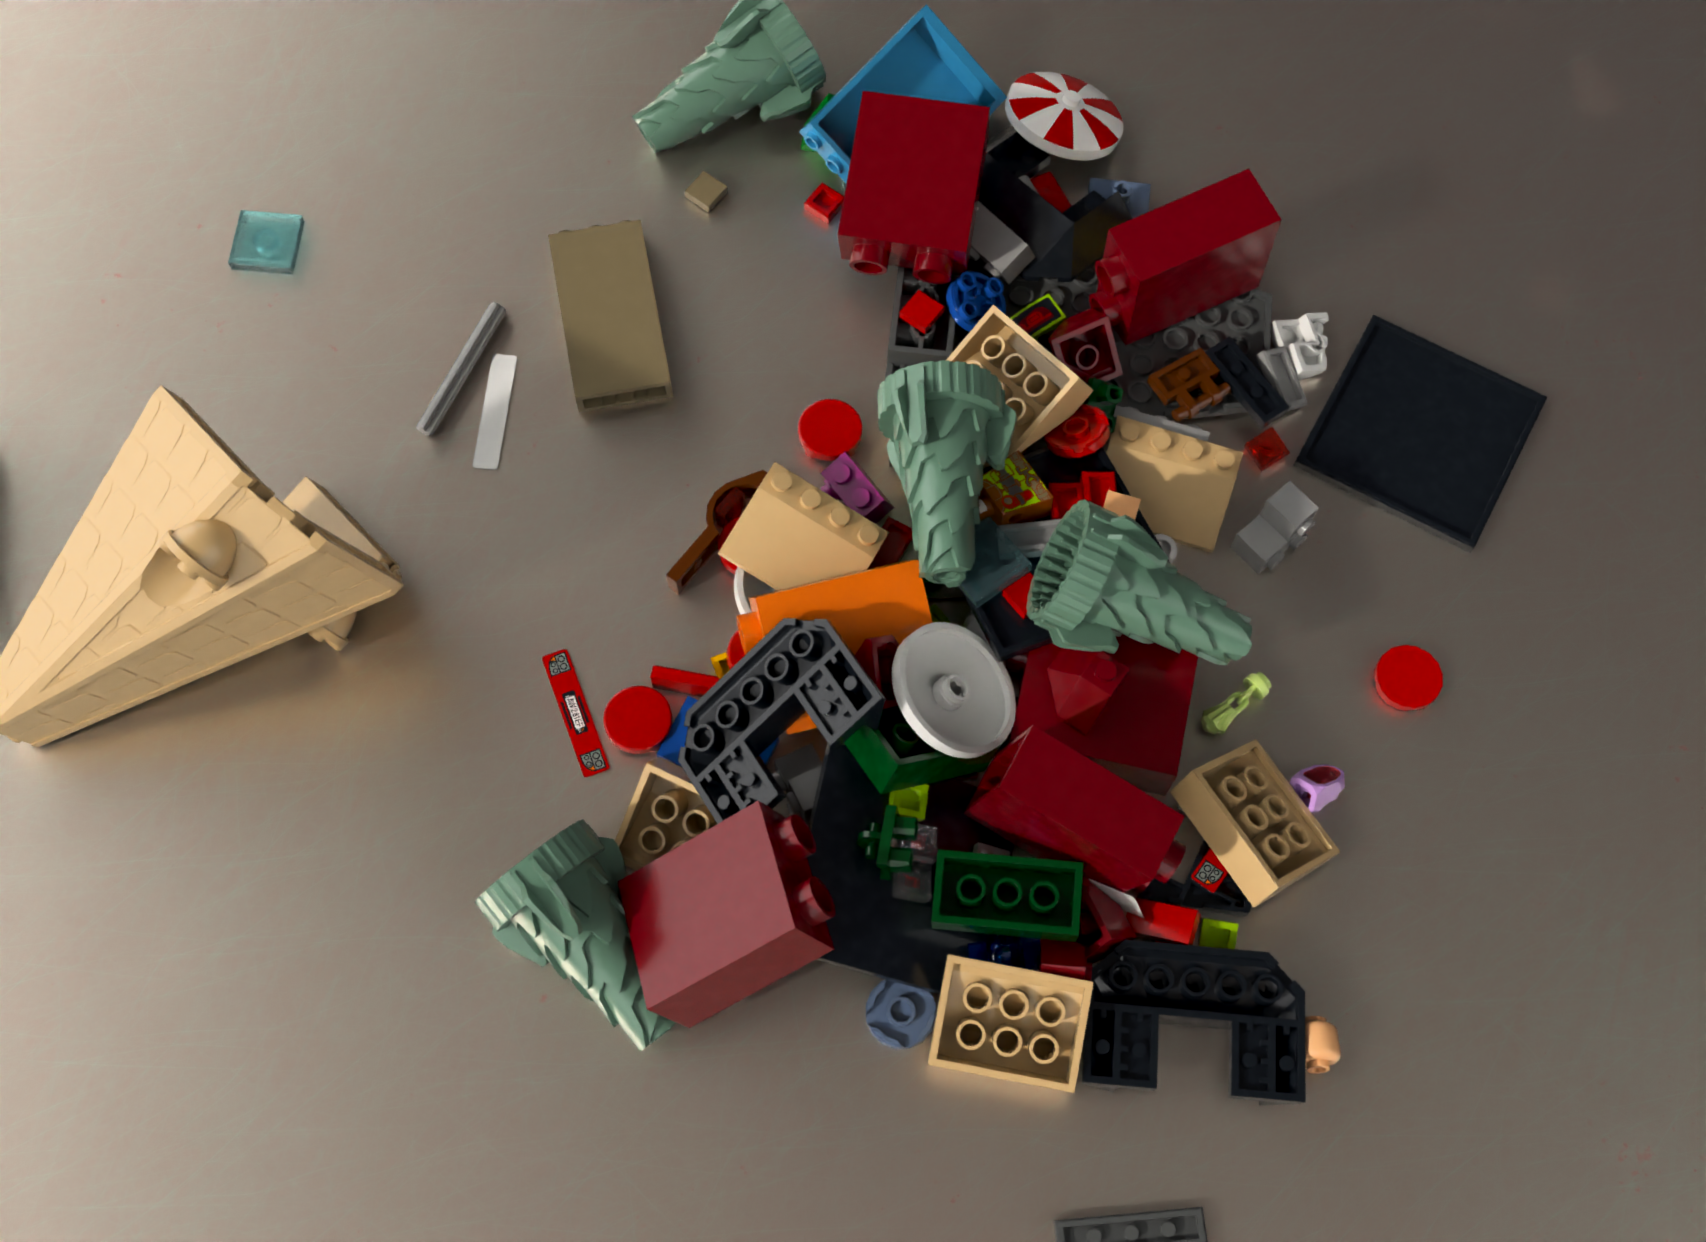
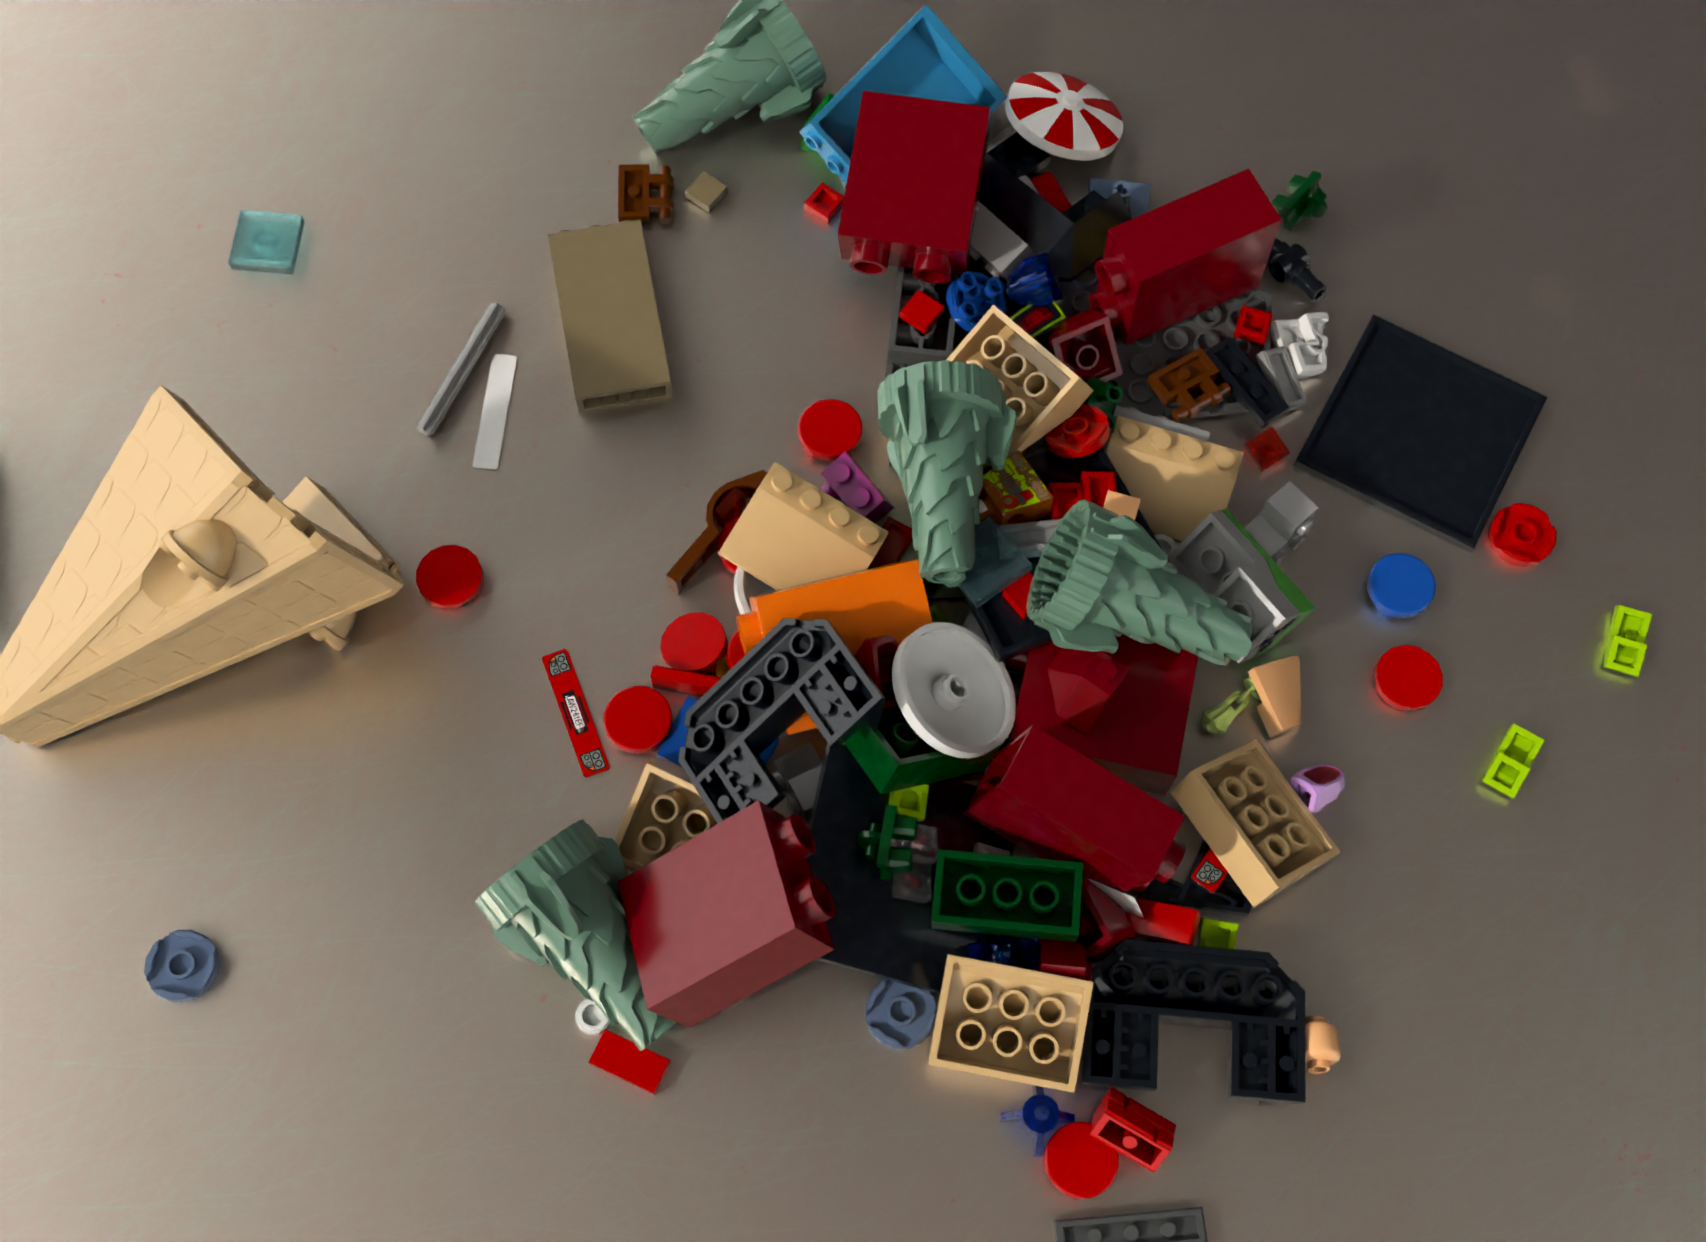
(182, 966): none -> sand blue tile
(449, 576): none -> red tile
(591, 1018): none -> white tile
(627, 1062): none -> red tile
(634, 193): none -> reddish brown plate
(694, 643): none -> red tile
(1033, 282): none -> clear blue brick
(1034, 1126): none -> clear blue brick
(1079, 1163): none -> red tile
(1132, 1129): none -> red brick
(1237, 569): none -> light grey piece
(1252, 325): none -> red tile
(1280, 694): none -> light nougat slope
(1292, 265): none -> black pin
(1304, 202): none -> dark green hips
(1400, 585): none -> blue tile
(1512, 760): none -> lime slope
(1522, 535): none -> red tile
(1626, 640): none -> lime slope

